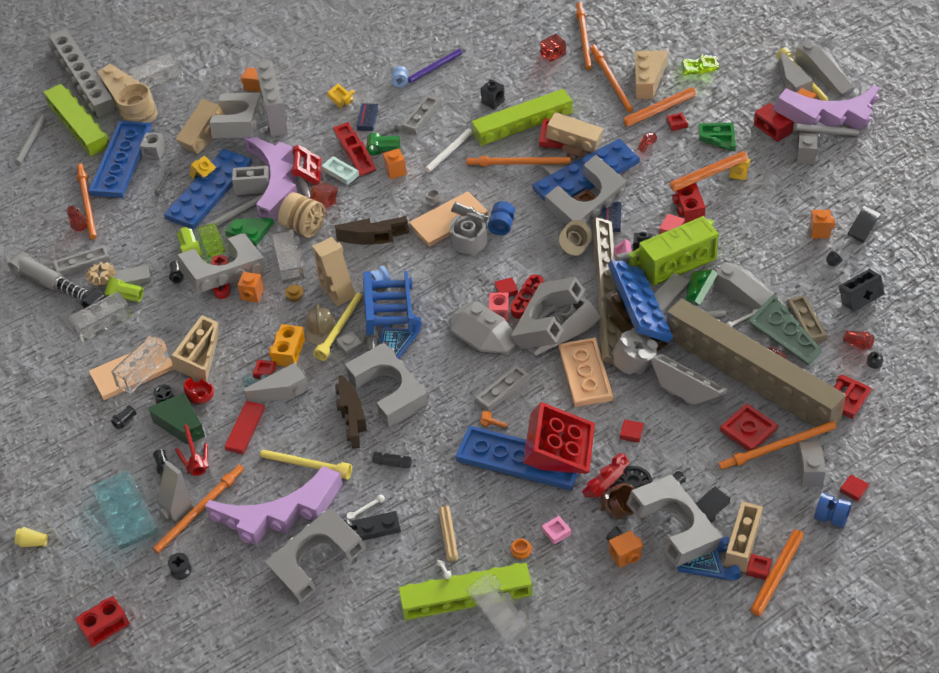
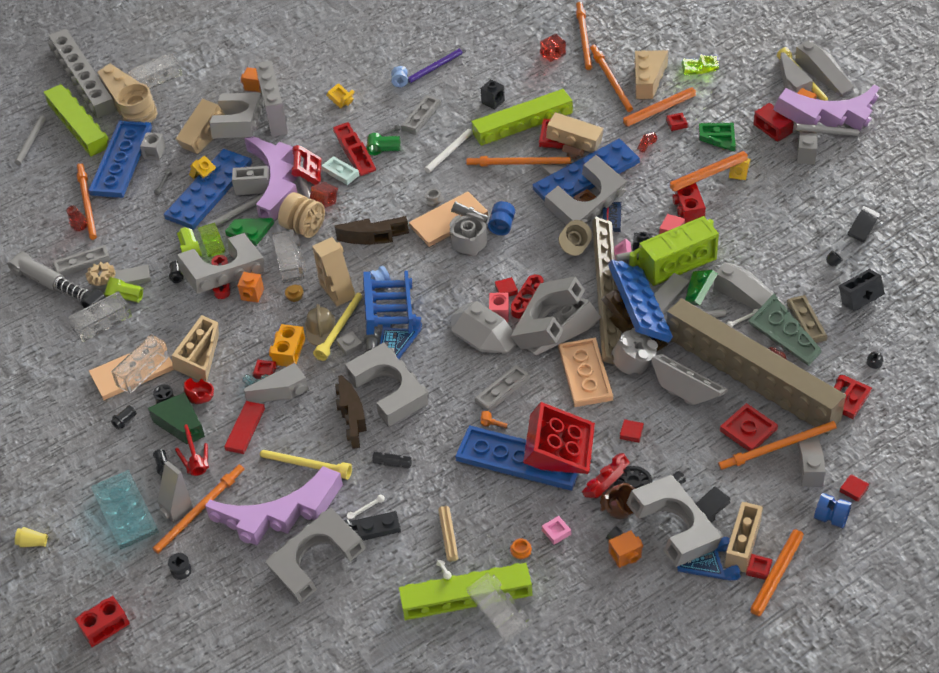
(367, 117): dark blue tile -> none
(394, 163): orange brick -> none
(821, 223): orange brick -> none
(859, 339): clear red cone -> none

